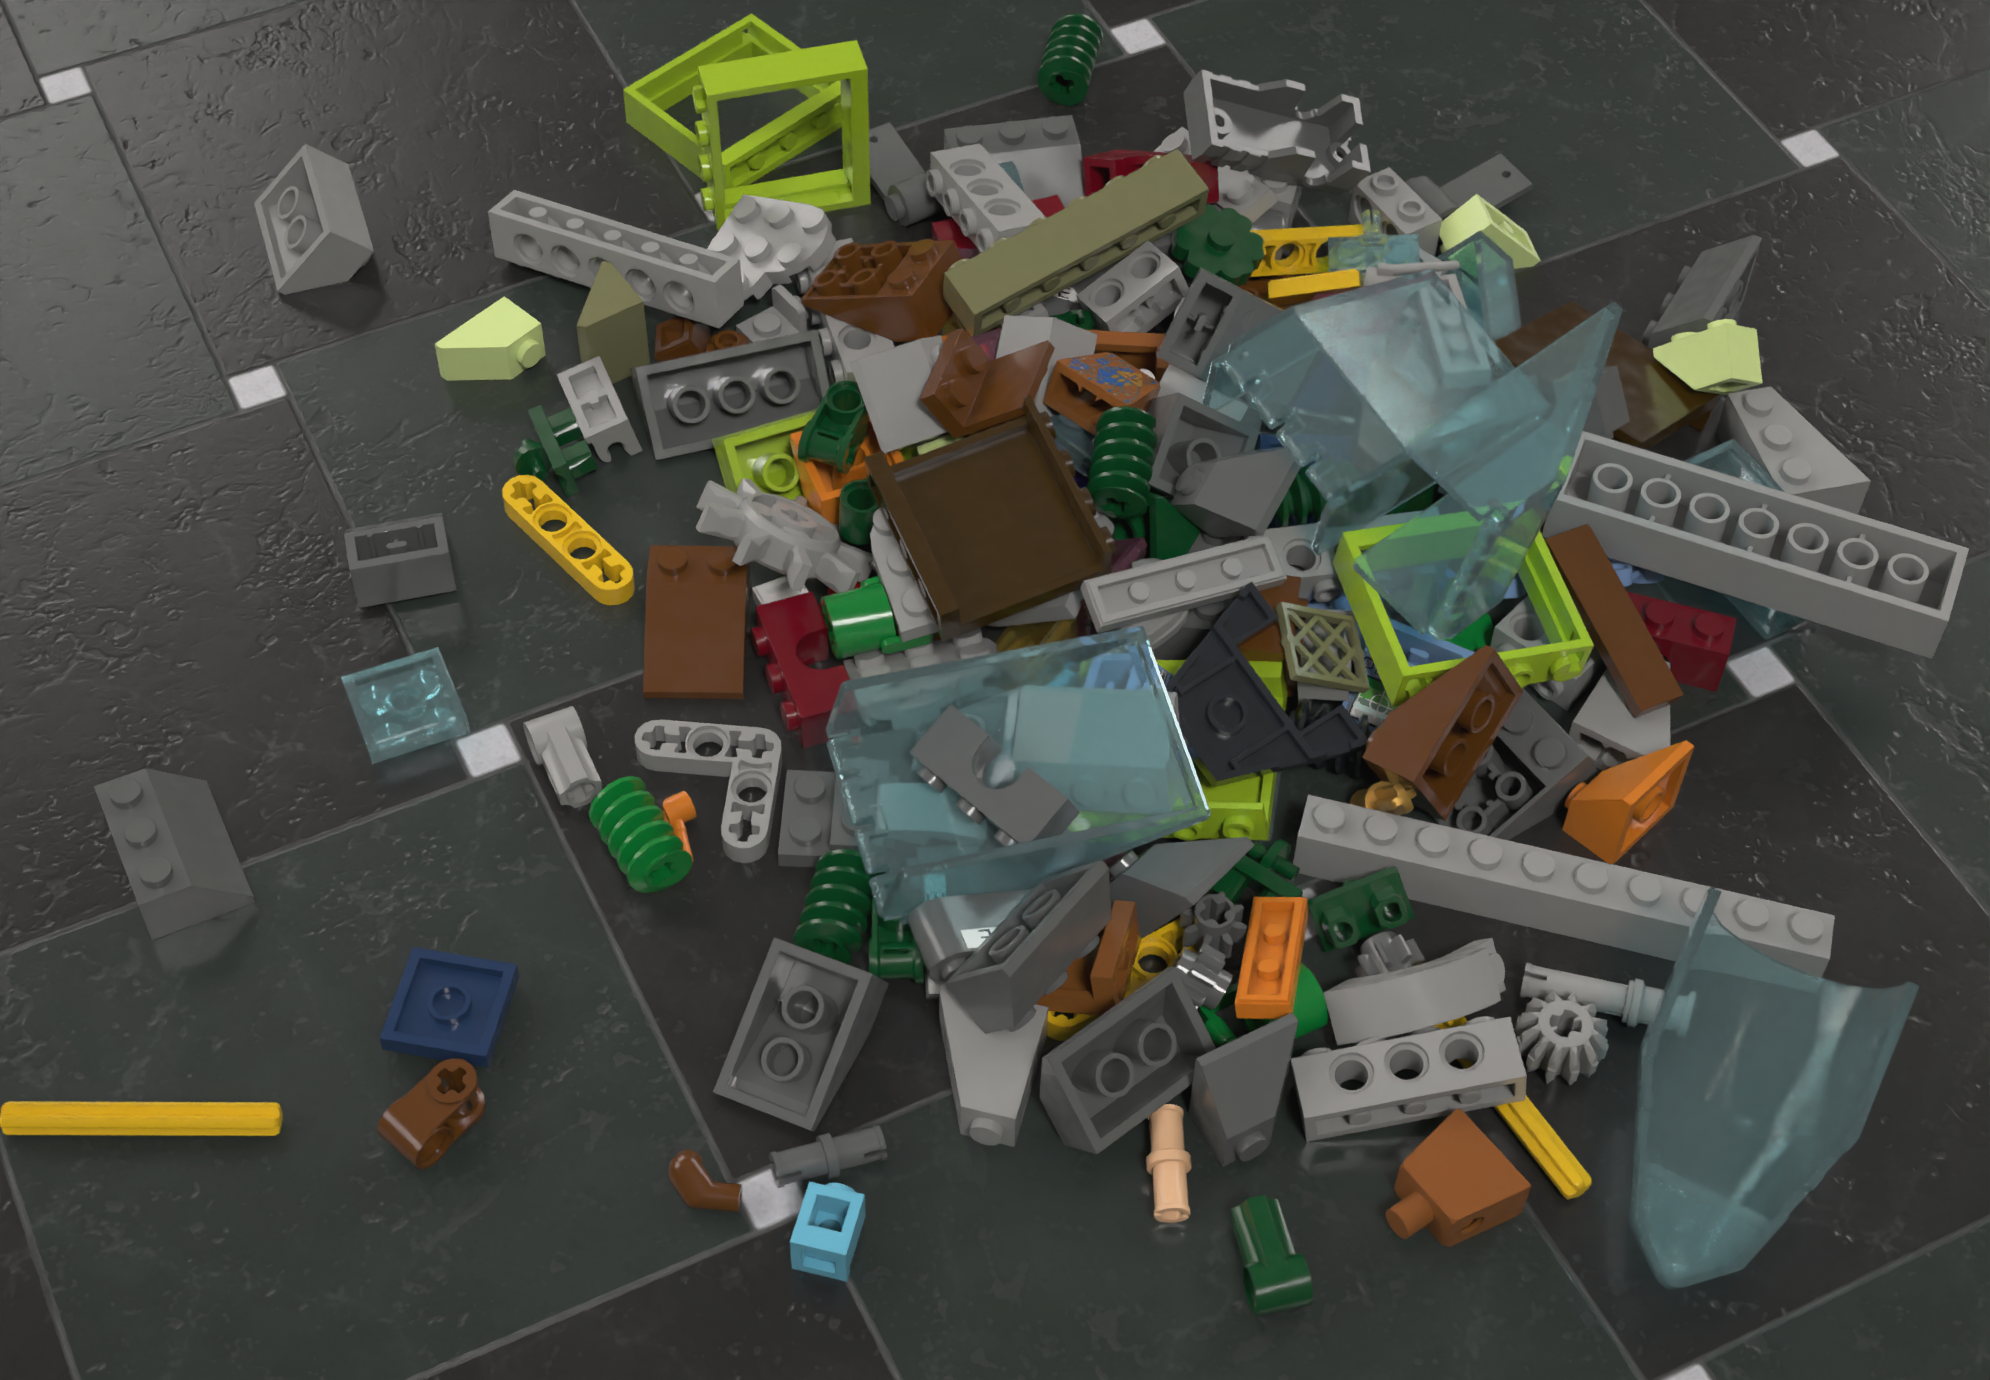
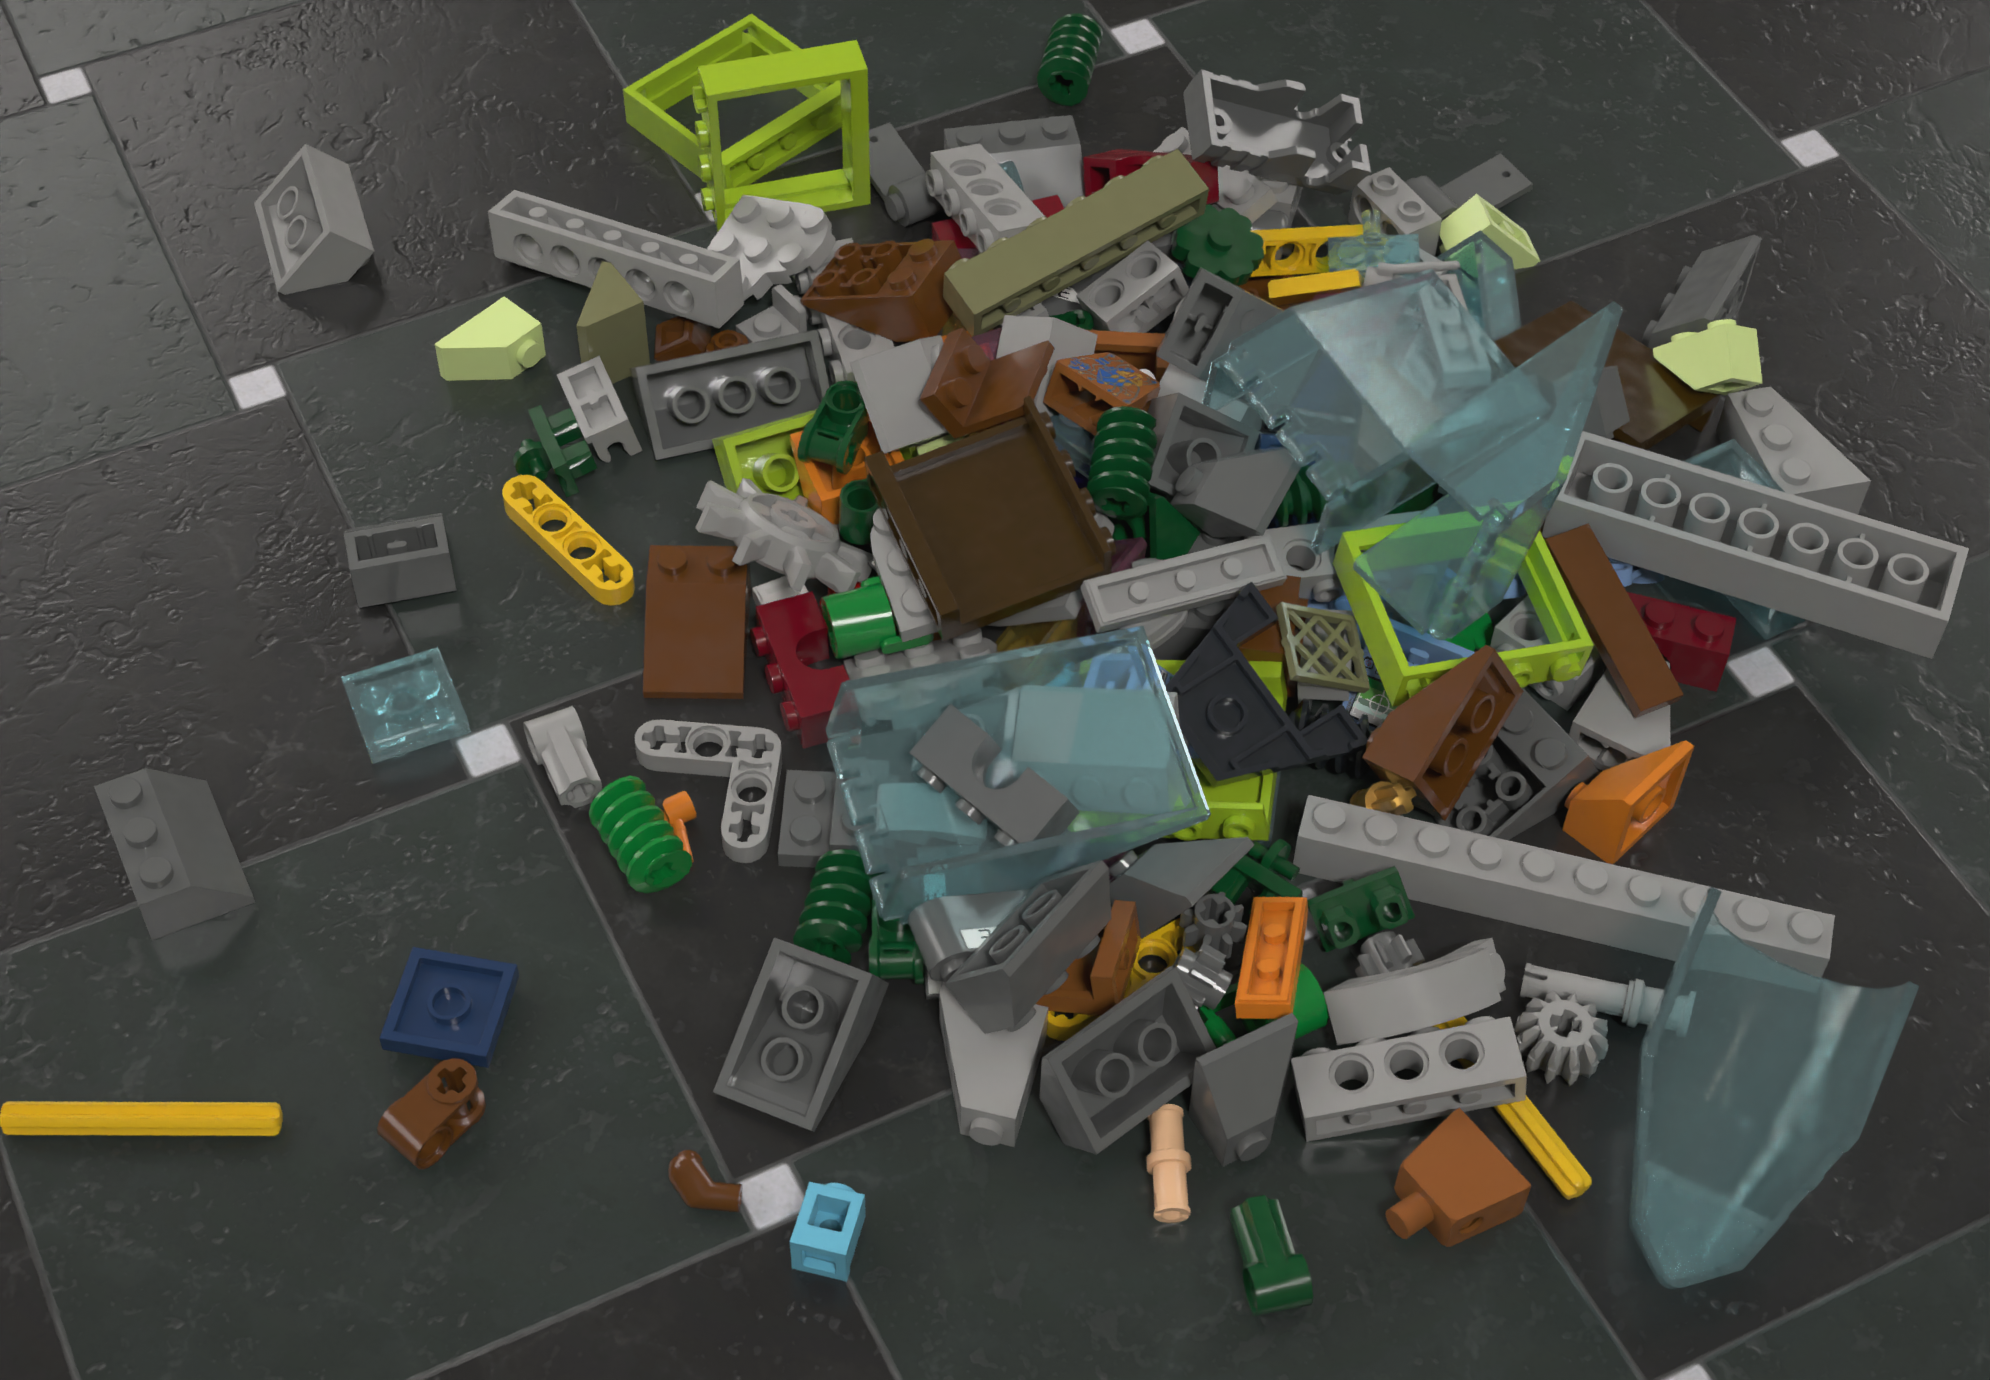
(827, 1156): dark grey pin -> none

